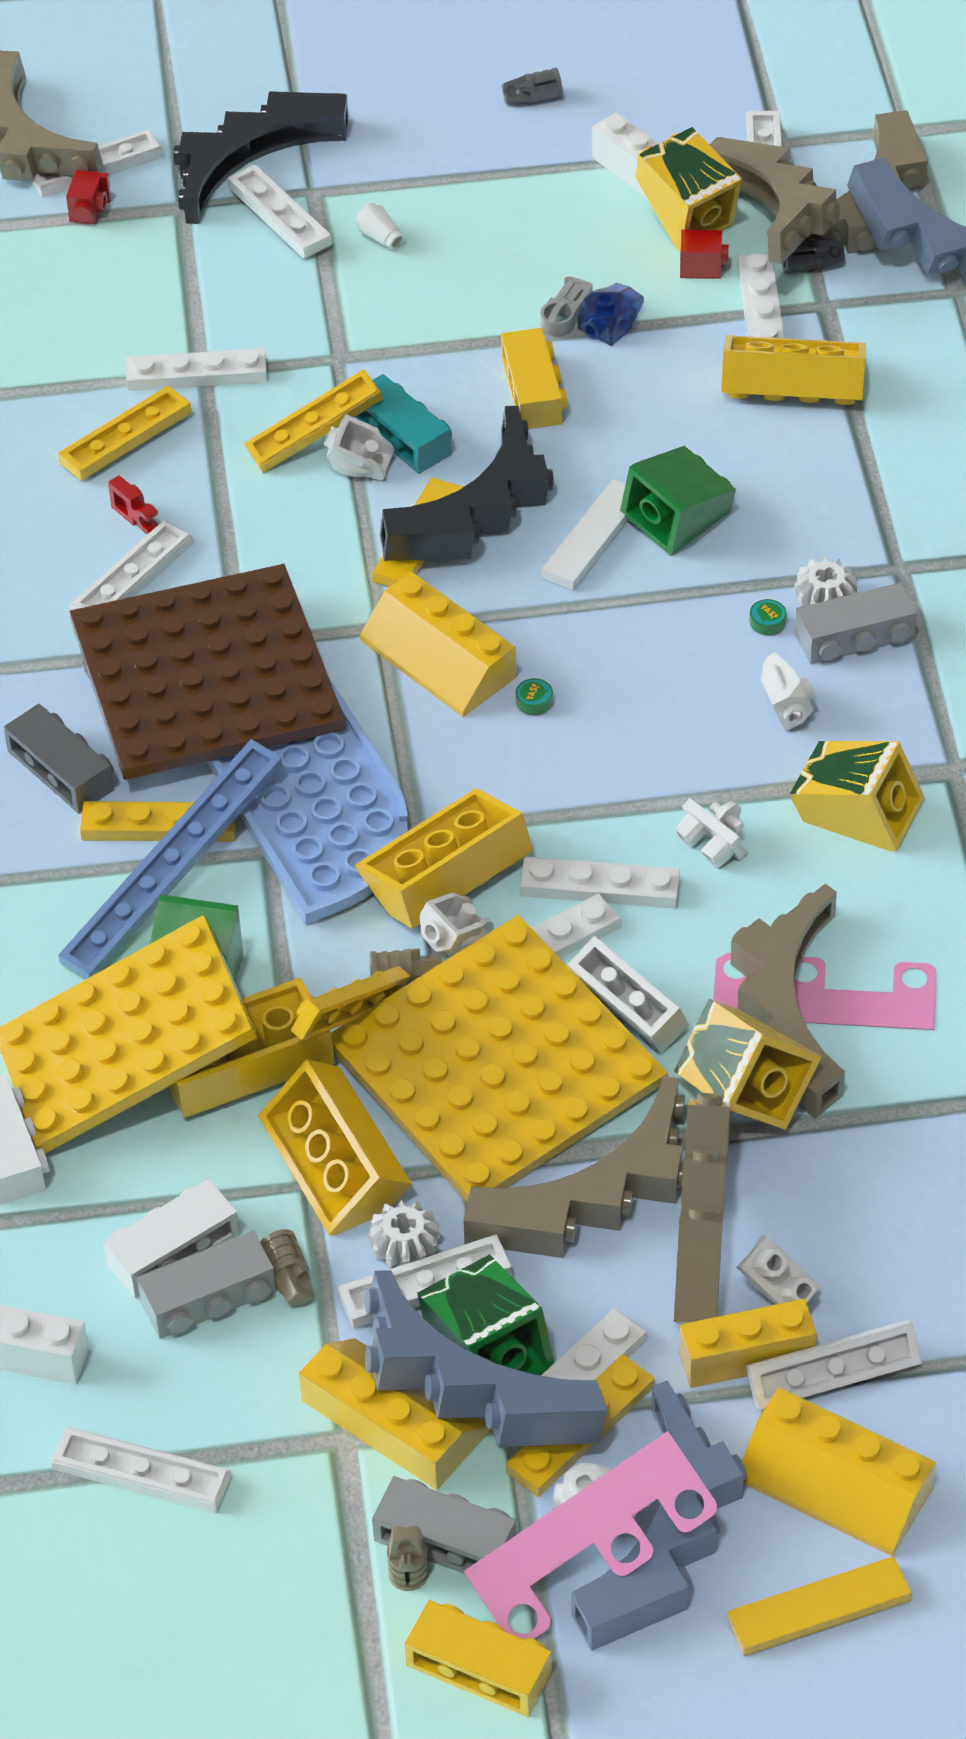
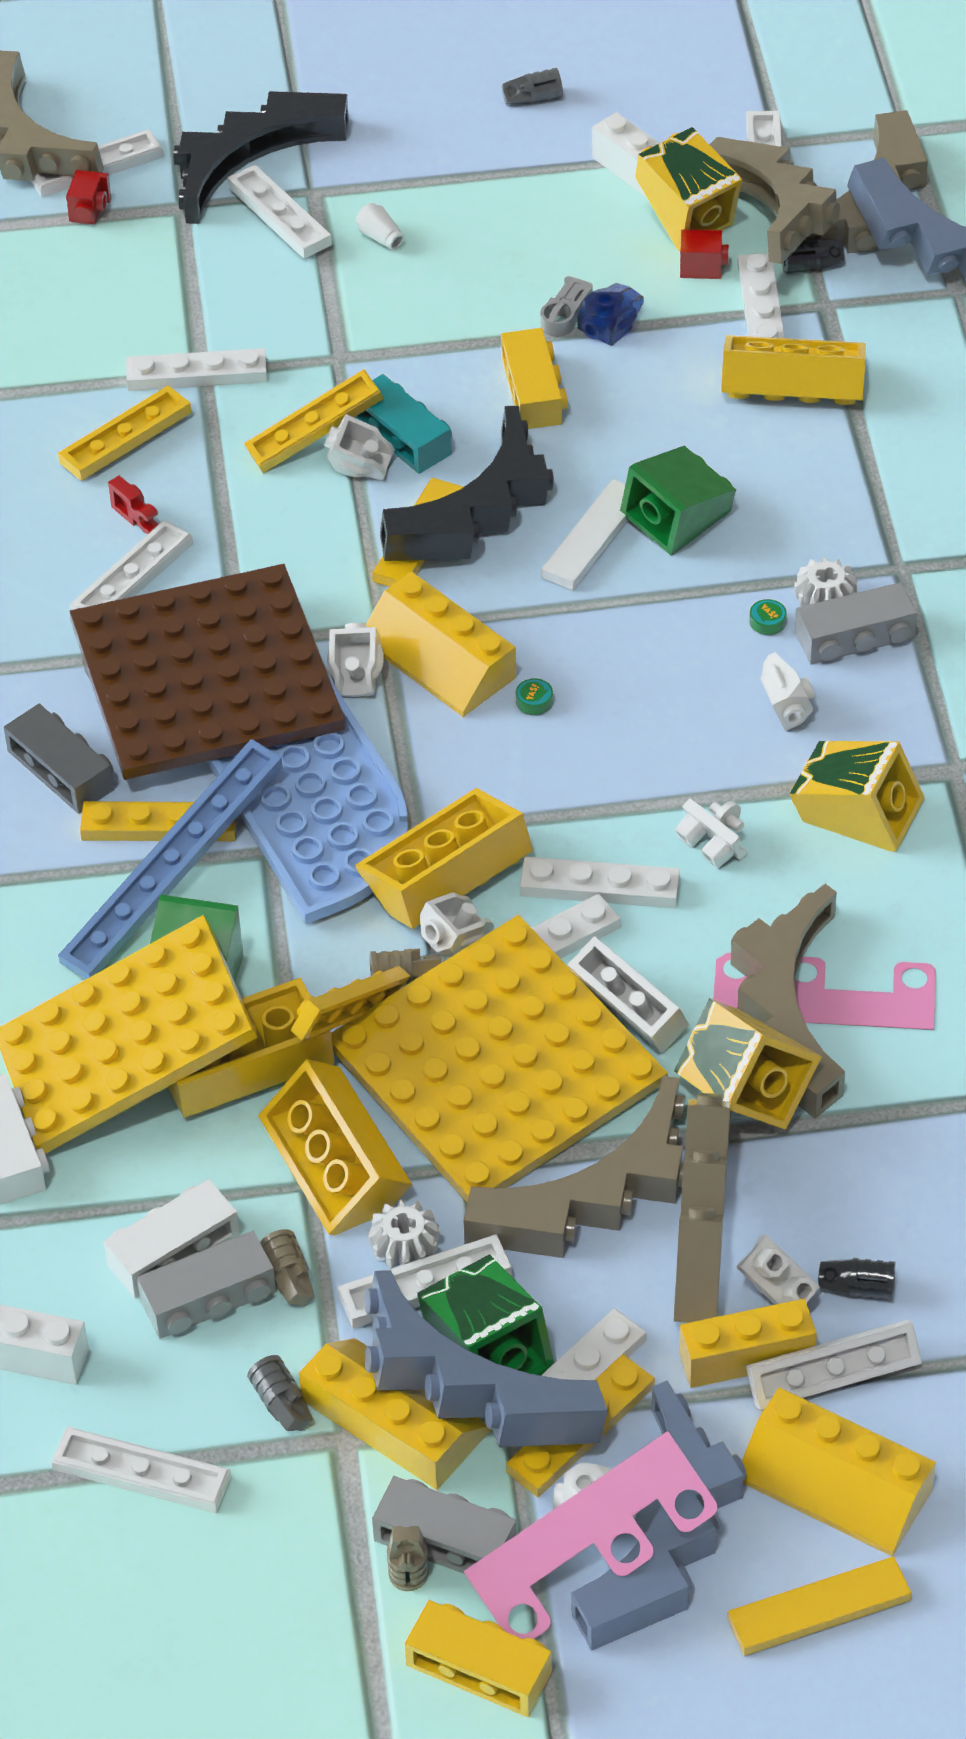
(280, 1393): none -> dark grey hinge
(355, 659): none -> white hand
(844, 1277): none -> black hinge

